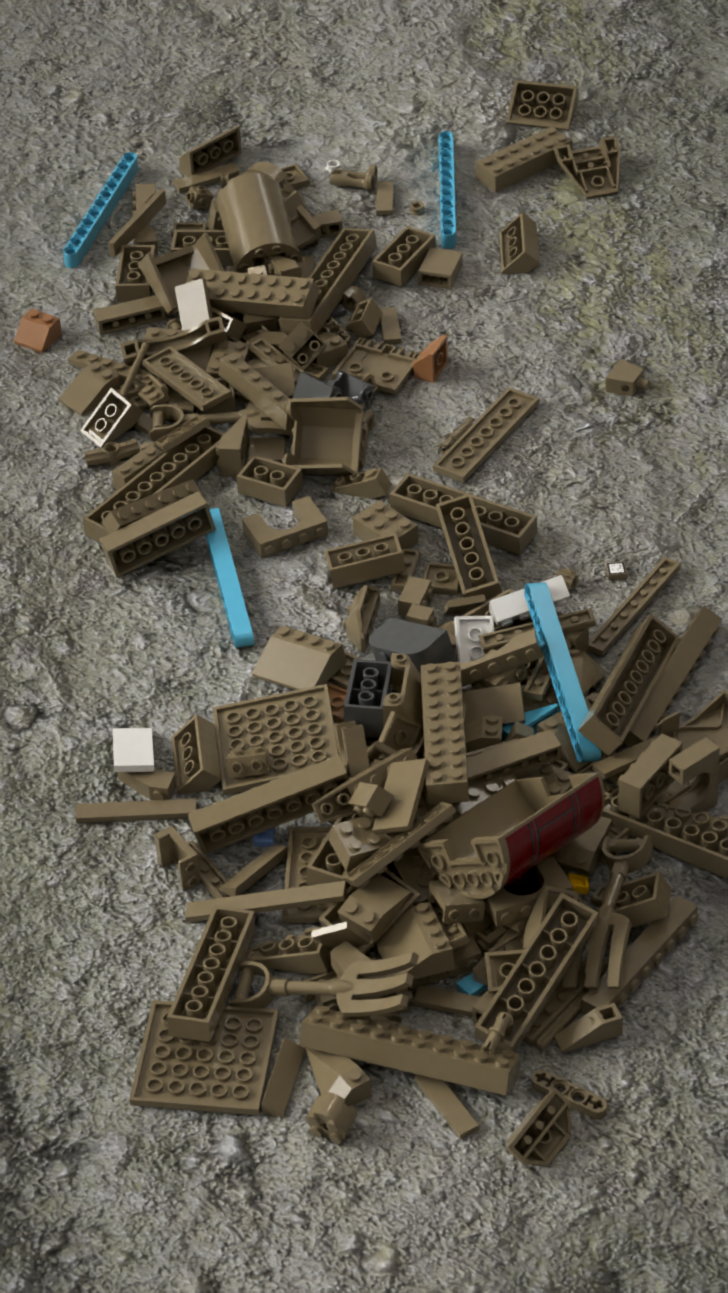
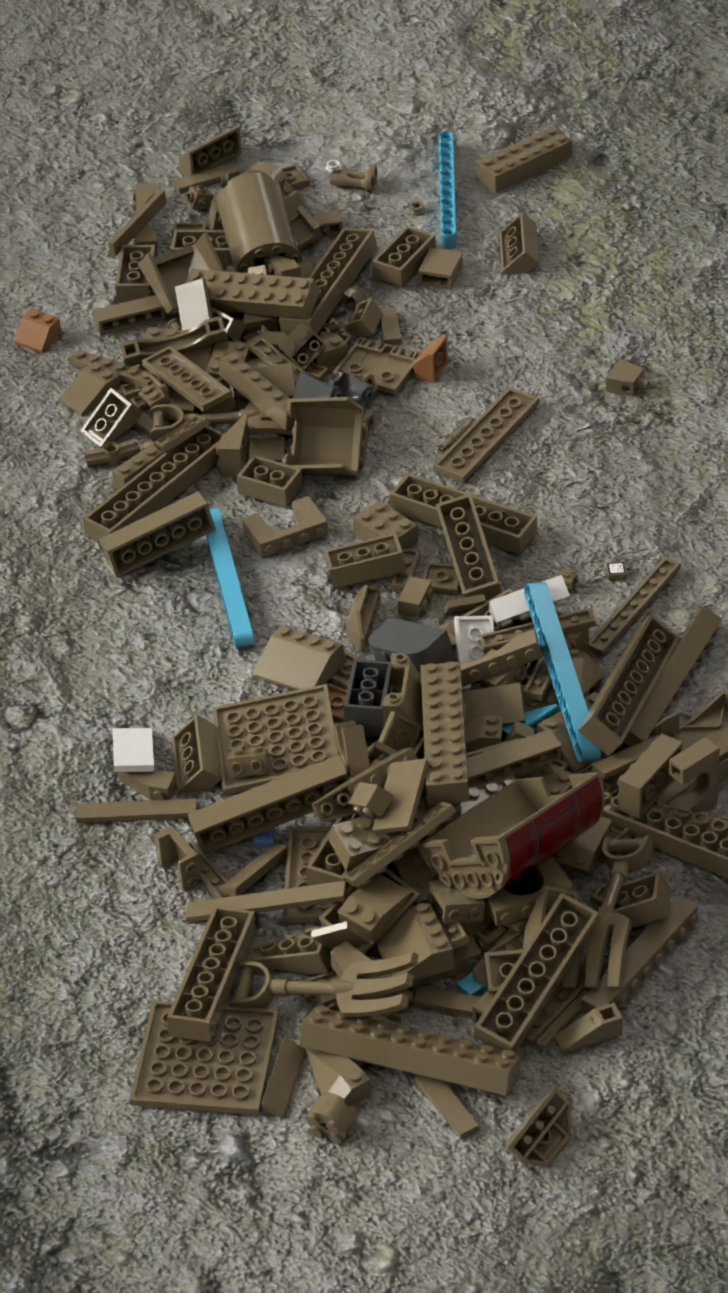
(100, 210): medium azure beam -> none
(134, 369): dark tan bar -> none
(141, 508): dark tan arch -> none
(366, 484): dark tan slope -> none
(384, 201): dark tan tile -> none
(421, 615): dark tan brick -> none
(496, 1033): dark tan pin -> none
(543, 105): dark tan slope -> none
(571, 1091): dark tan beam -> none
(579, 882): yellow tile -> none
(594, 168): dark tan wedge -> none

